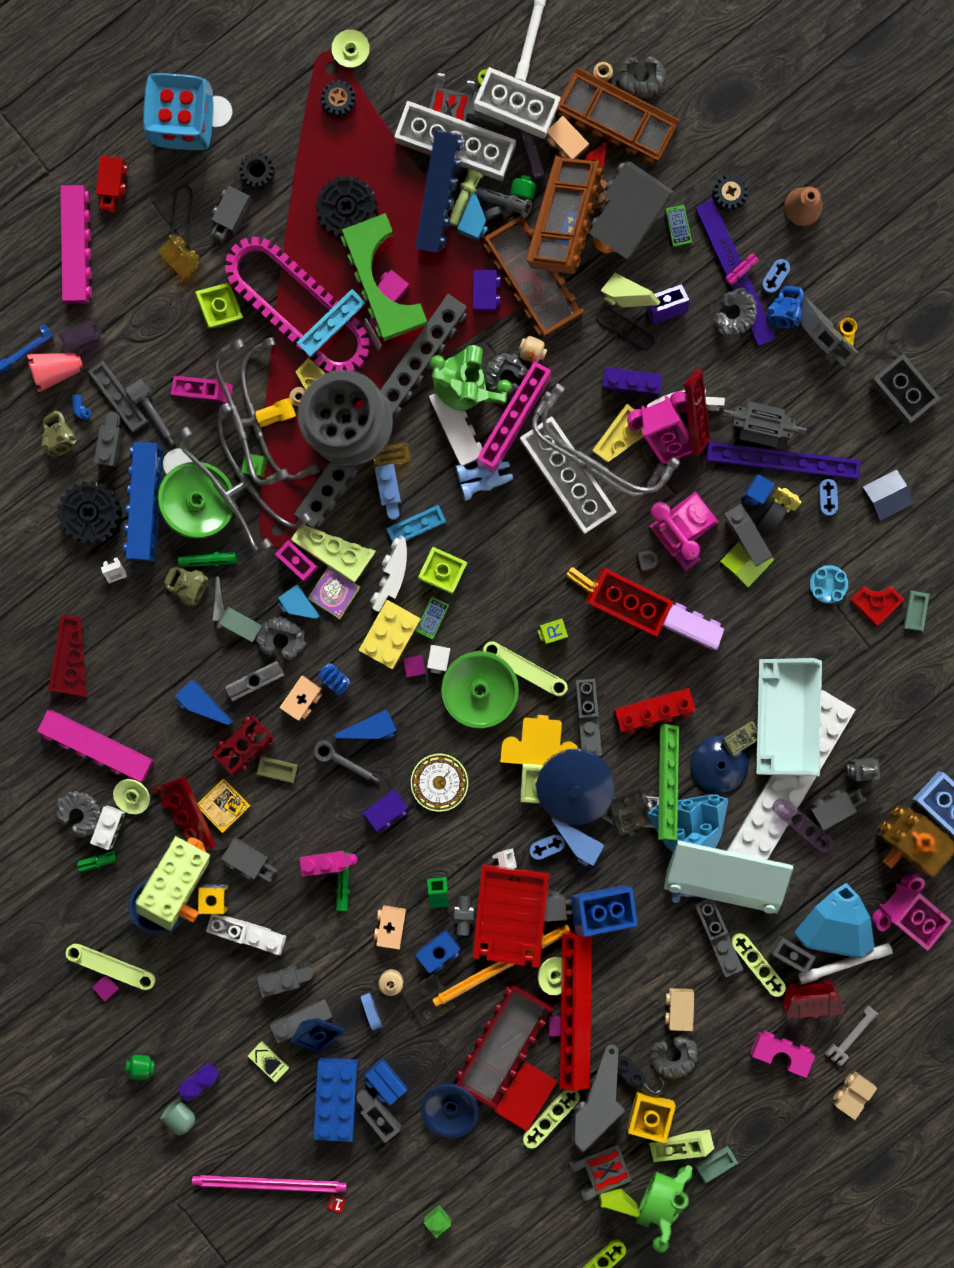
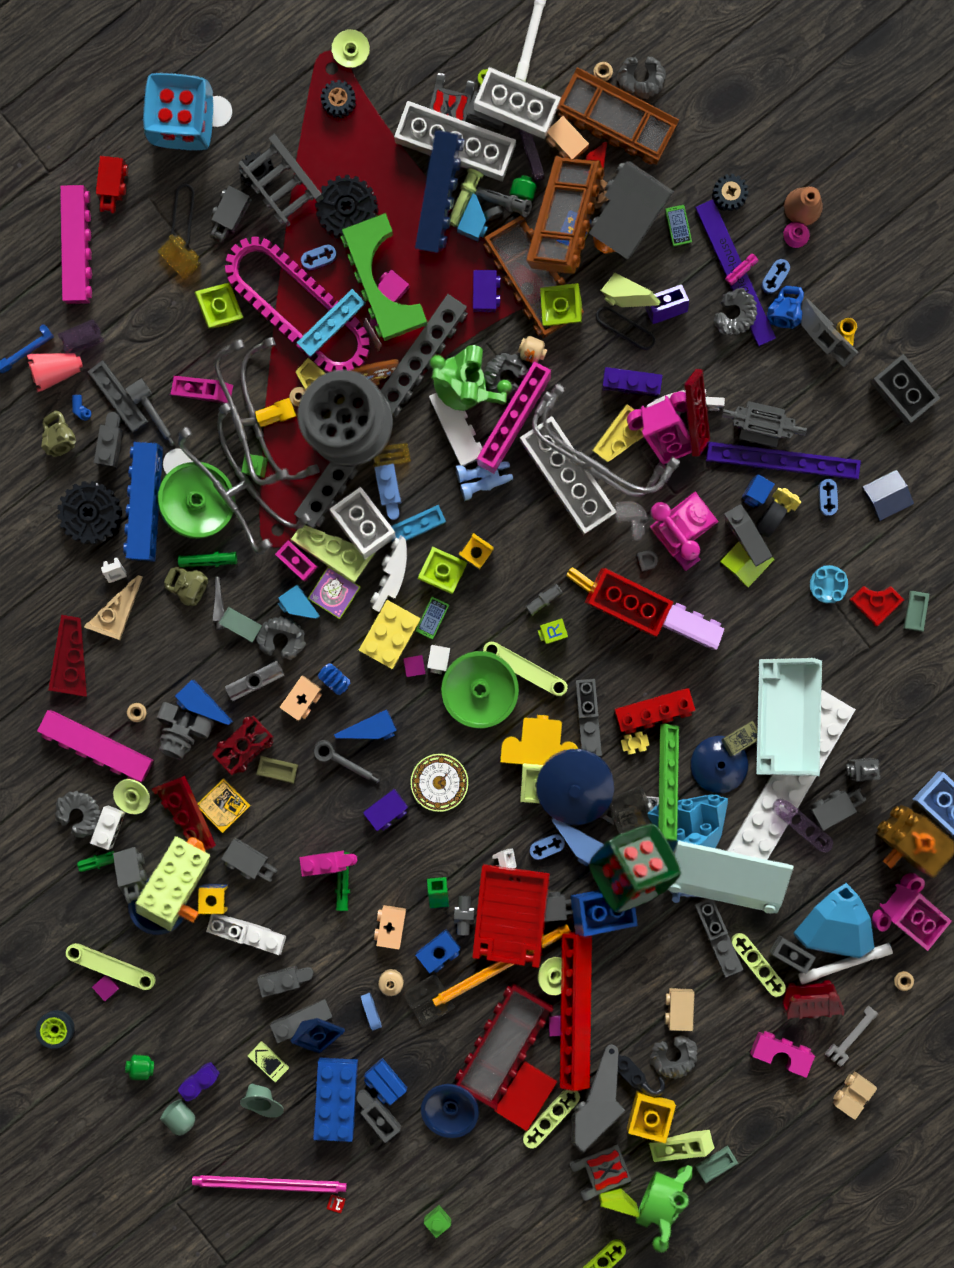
(51, 1038): none -> wheel
(114, 616): none -> tan wing
(130, 712): none -> tan plate
(130, 873): none -> dark grey brick
(176, 740): none -> dark grey beam
(260, 1101): none -> sand green piece
(287, 163): none -> dark grey fence
(317, 253): none -> medium blue beam
(362, 523): none -> white brick
(377, 370): none -> dark orange dish
(486, 550): none -> yellow piece
(544, 599): none -> dark grey pin
(561, 304): none -> lime slope
(631, 743): none -> light yellow piece
(633, 513): none -> clear brick
(634, 867): none -> dark green piece
(793, 238): none -> dark pink cone
(908, 985): none -> tan plate

